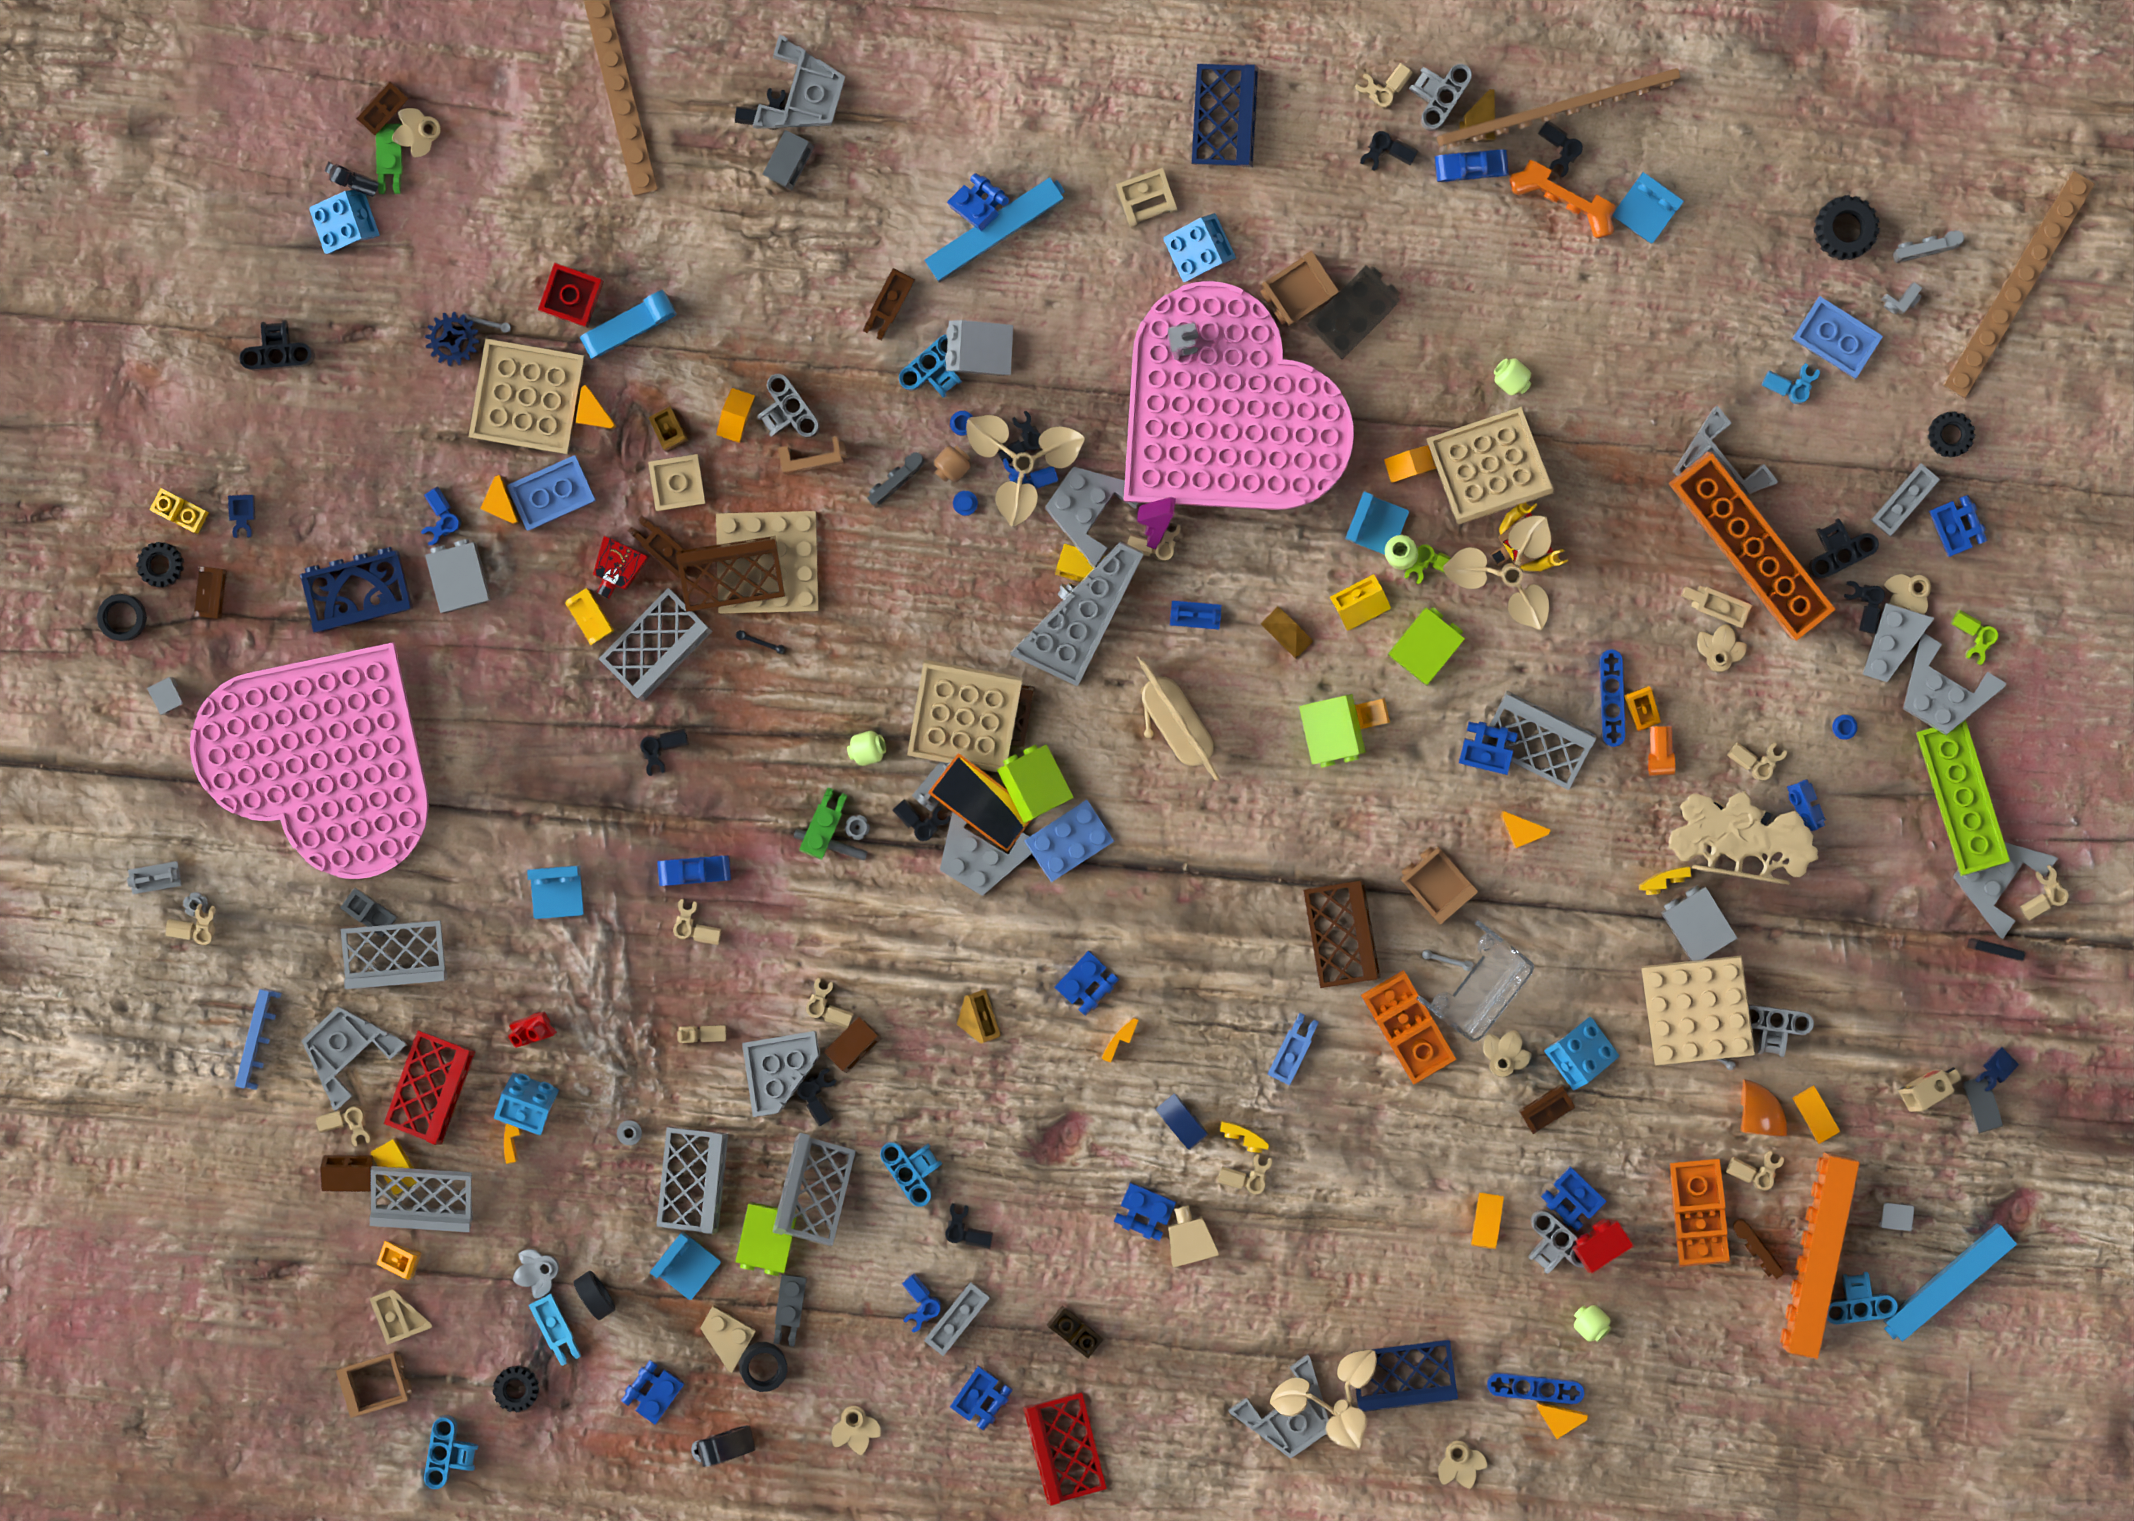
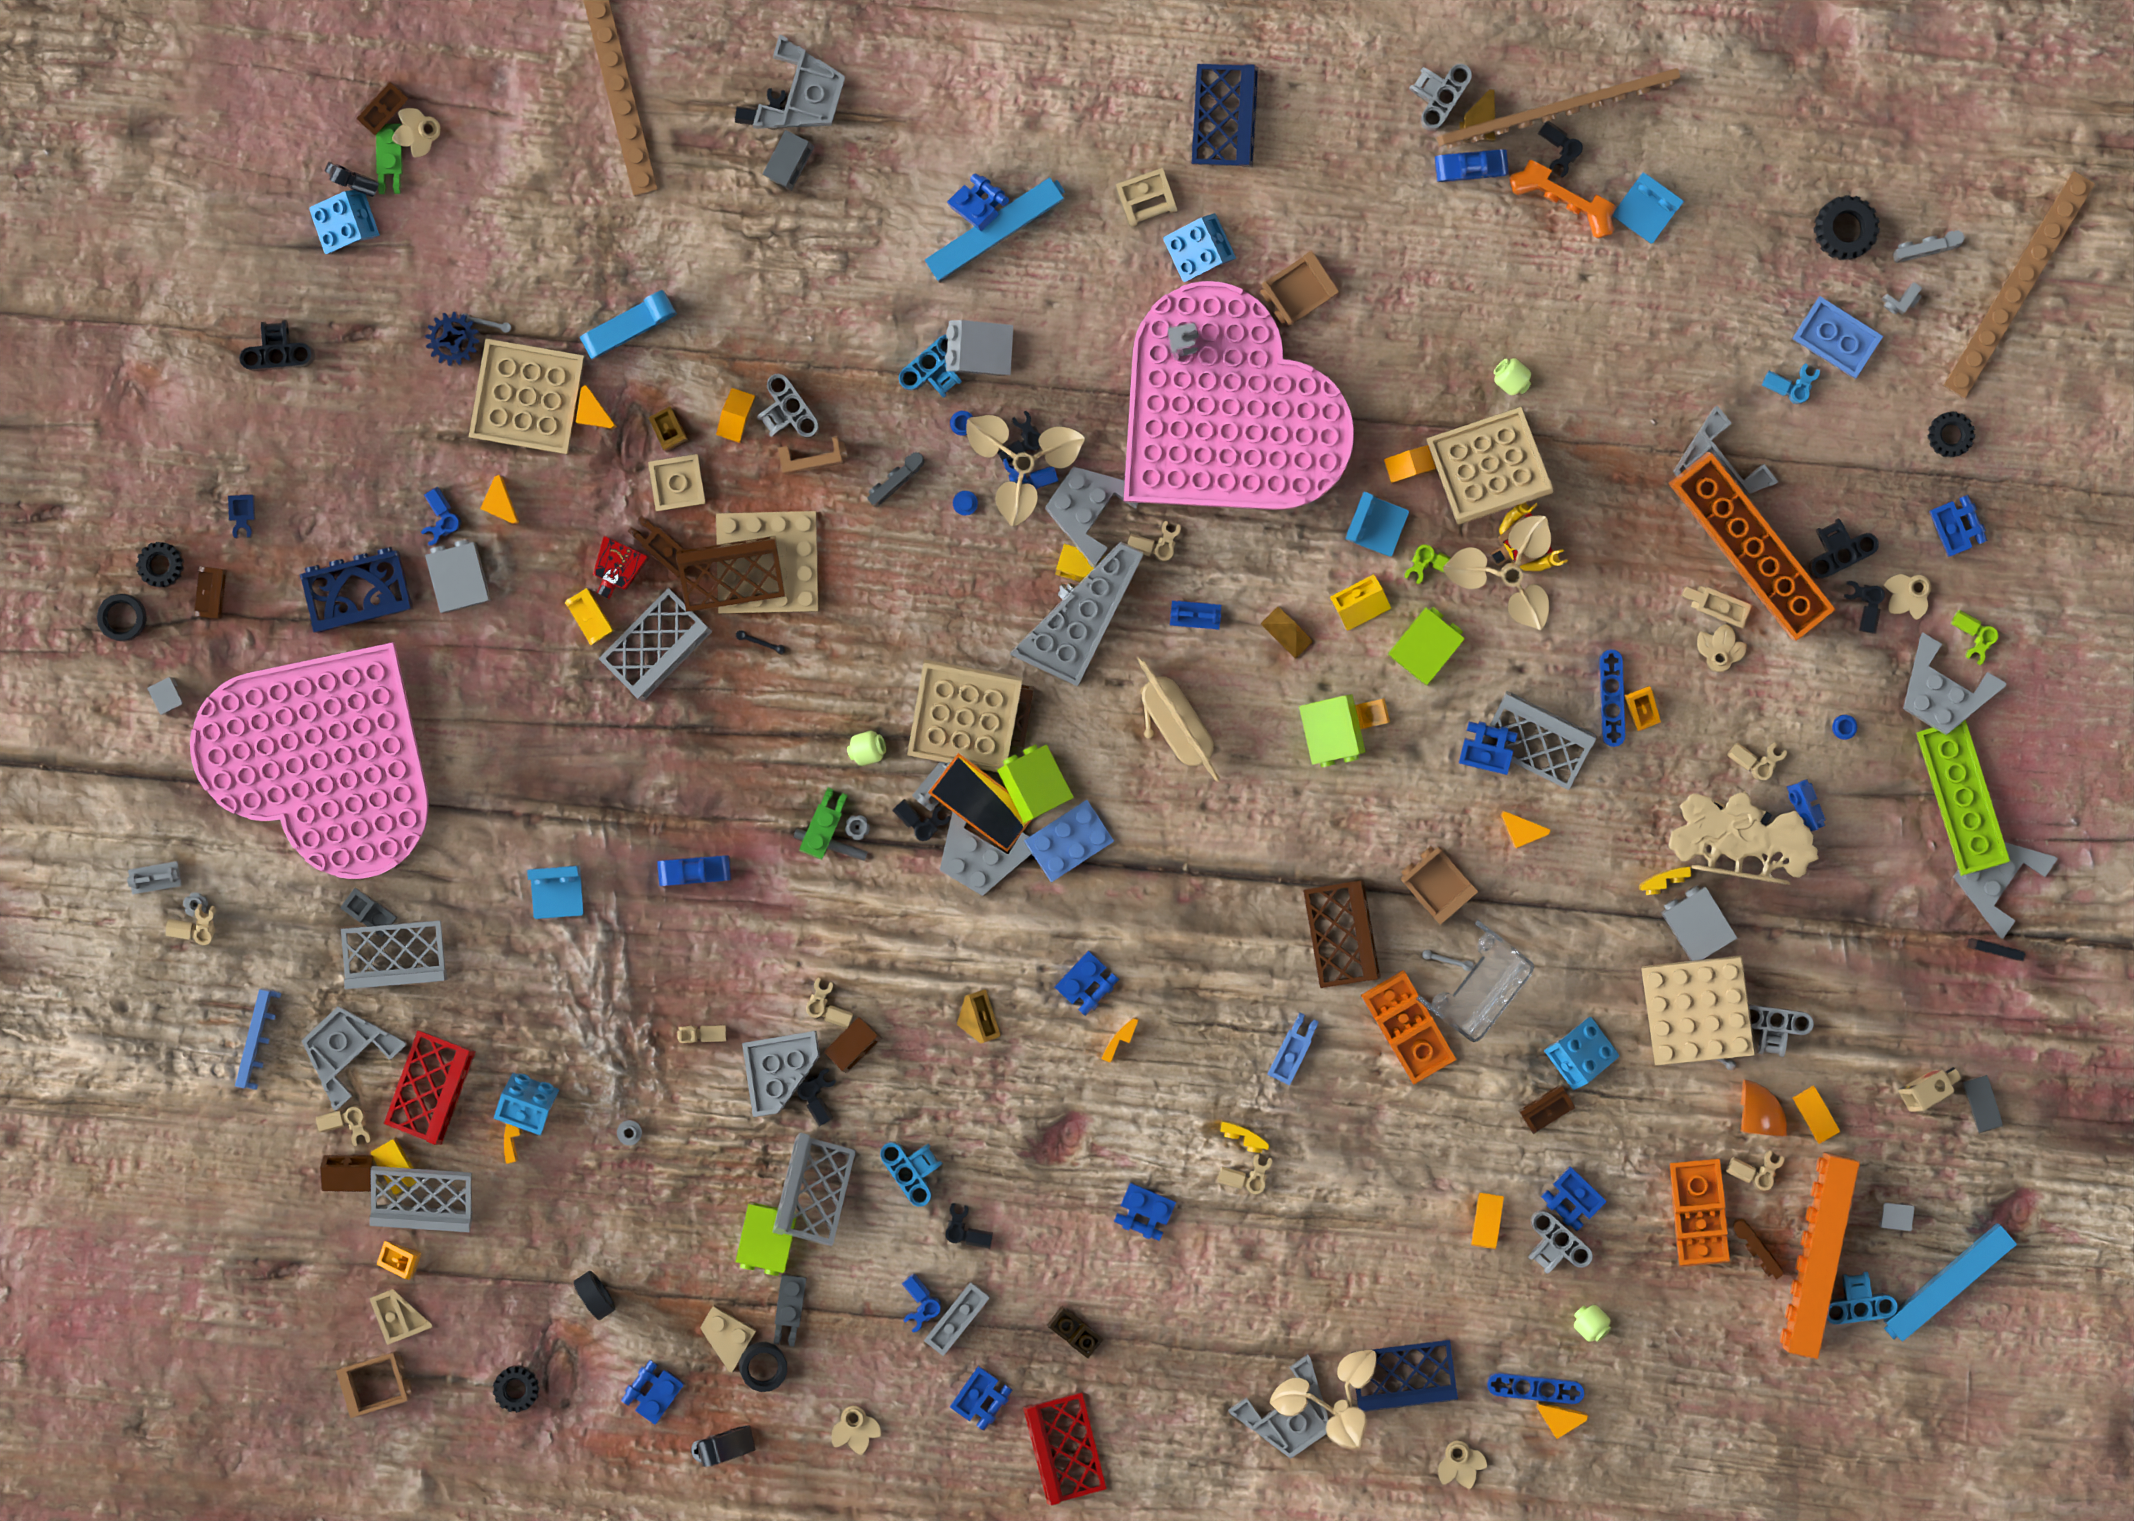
(179, 511): yellow slope -> none
(455, 1453): dark azure piece -> none
(531, 1029): red hips -> none
(533, 1274): light grey plate -> none
(551, 493): medium blue plate -> none
(554, 1327): medium azure hinge -> none
(570, 295): red brick -> none
(651, 747): black bar -> none
(684, 927): tan bar -> none
(686, 1265): dark azure bracket -> none
(713, 1180): light grey fence -> none
(889, 301): reddish brown hinge -> none
(952, 464): medium nougat head -> none
(1156, 518): magenta slope -> none
(1181, 1121): dark blue slope -> none
(1190, 1239): tan torso -> none
(1355, 311): clear smoke bracket -> none
(1384, 96): tan bar -> none
(1396, 546): yellowish green head -> none
(1398, 149): black bar -> none
(1508, 1050): tan plate -> none
(1601, 1244): red brick -> none
(1661, 759): orange piece -> none
(1894, 639): light grey wing -> none
(1905, 499): light grey plate -> none
(1998, 1068): dark blue plate -> none
(2054, 895): tan bar -> none

